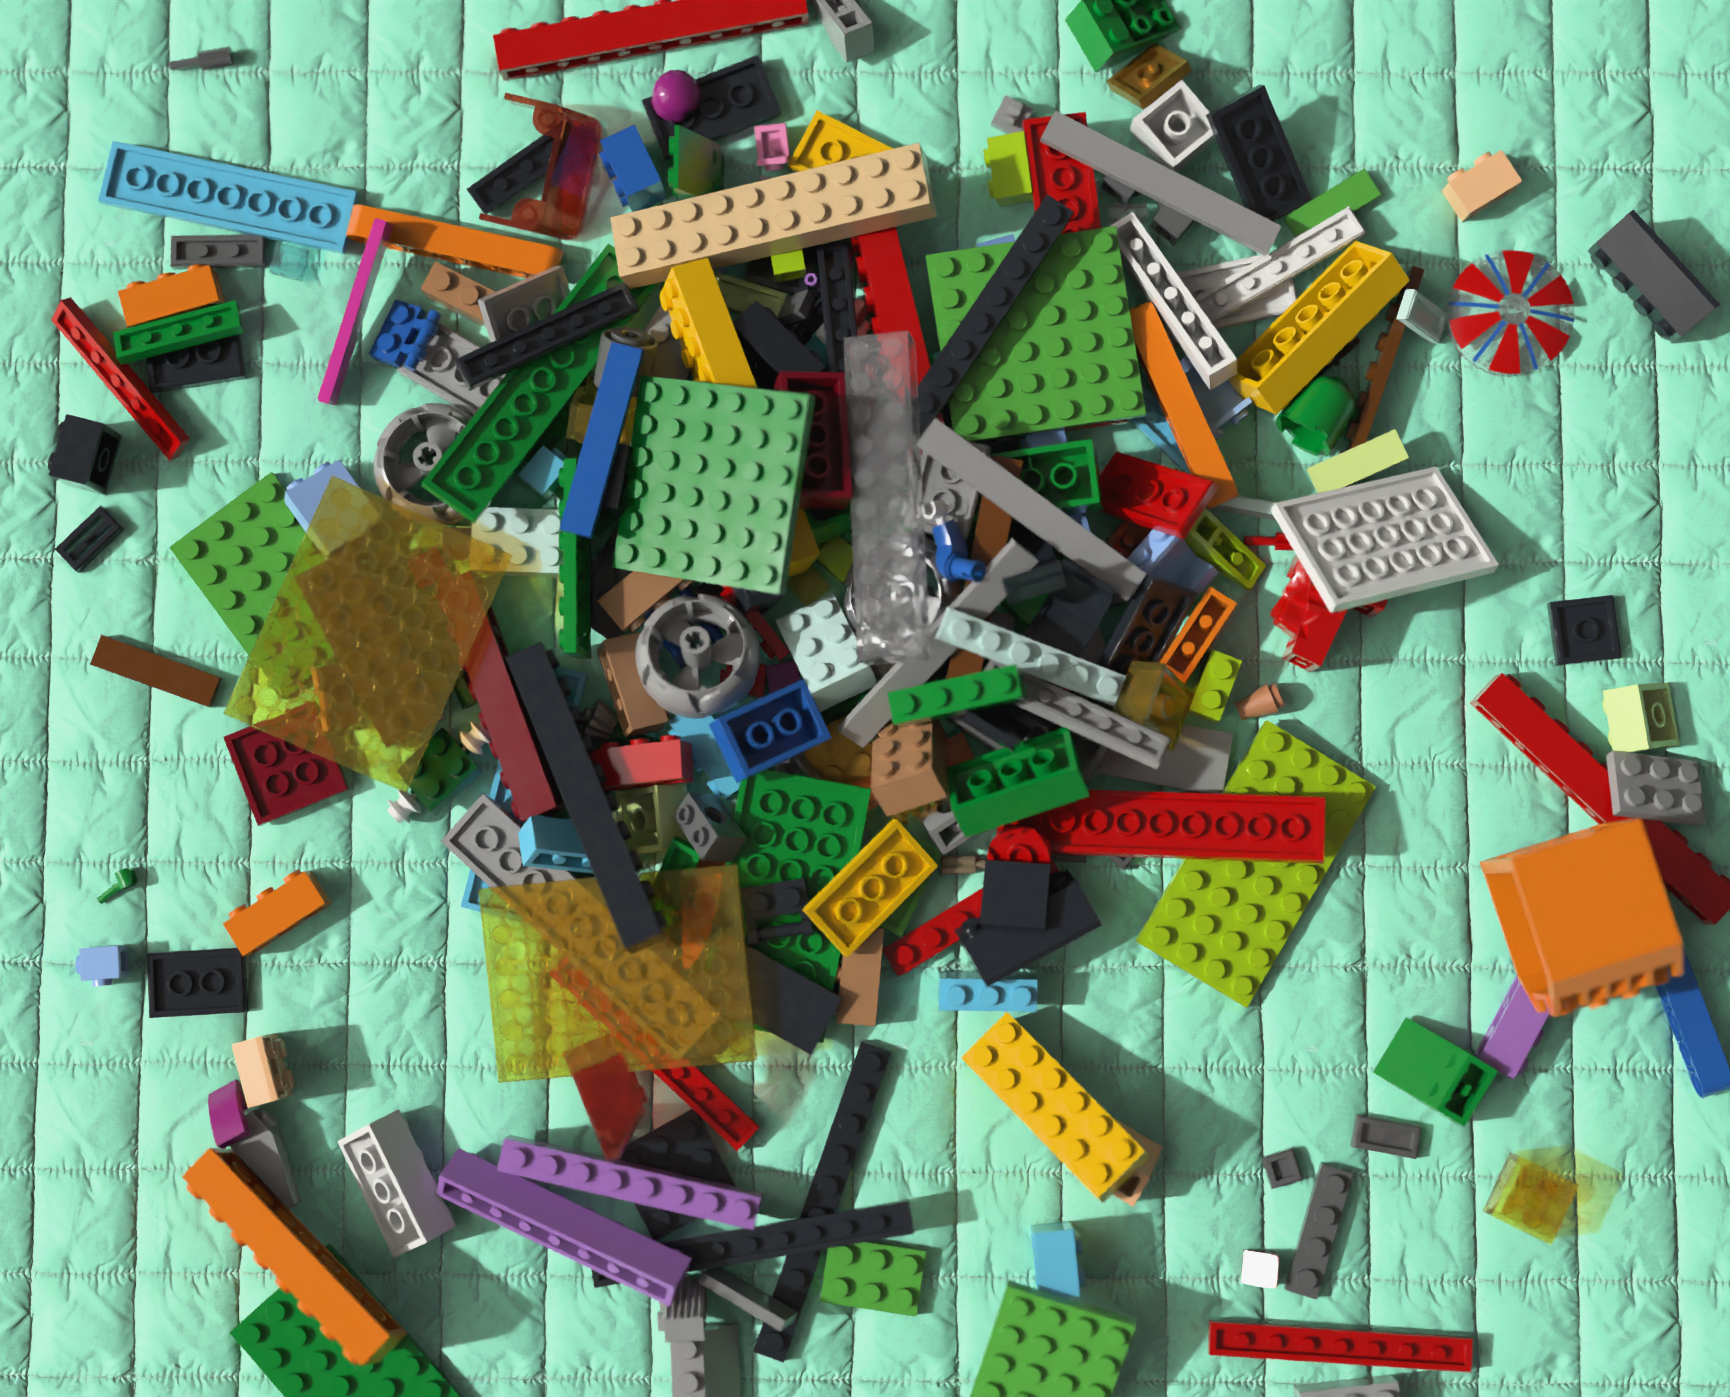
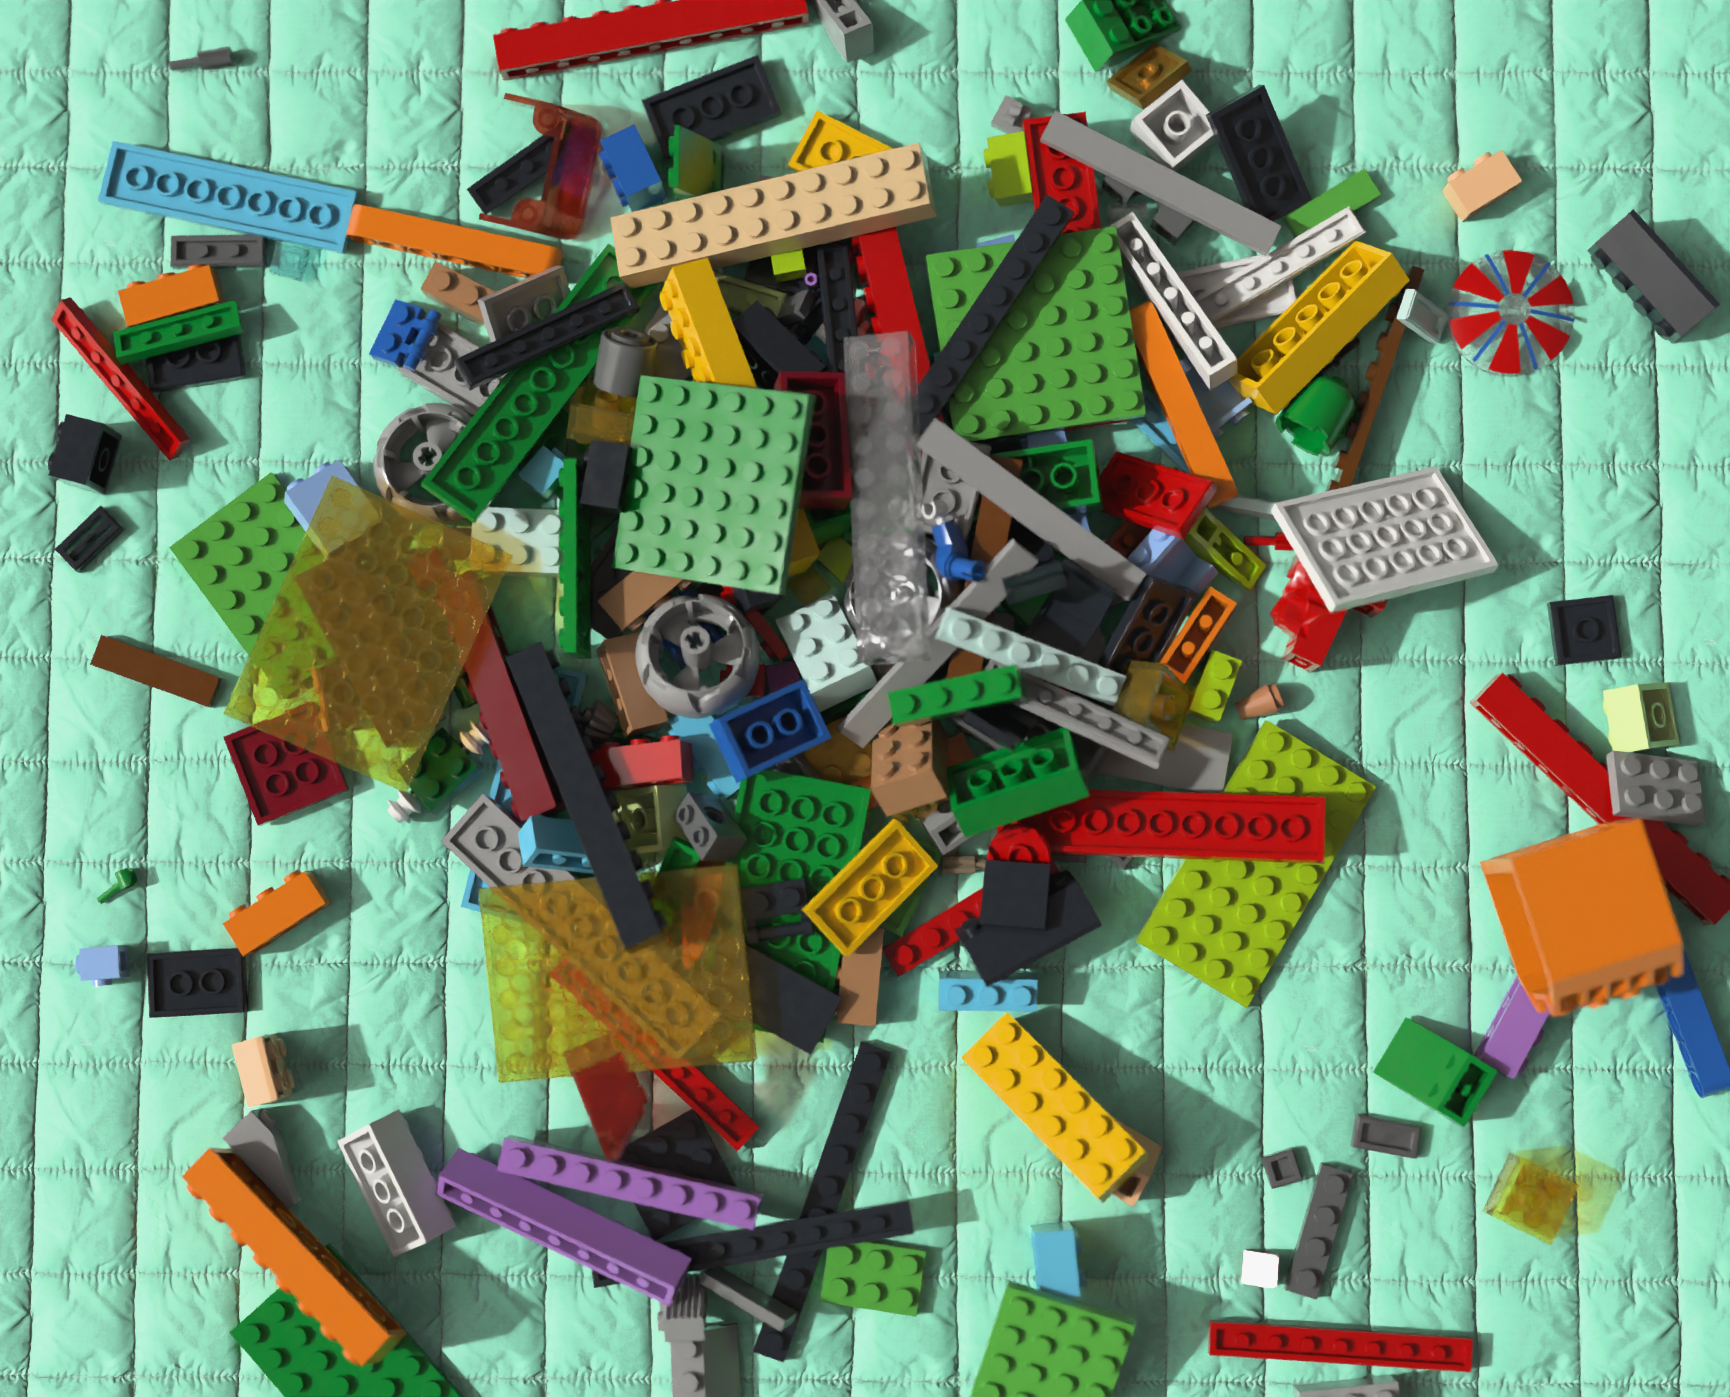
(227, 1114): magenta slope -> none
(355, 311): dark pink tile -> none
(601, 440): blue tile -> none
(675, 95): magenta hair -> none
(772, 146): bright pink bracket -> none
(1358, 462): yellowish green tile -> none

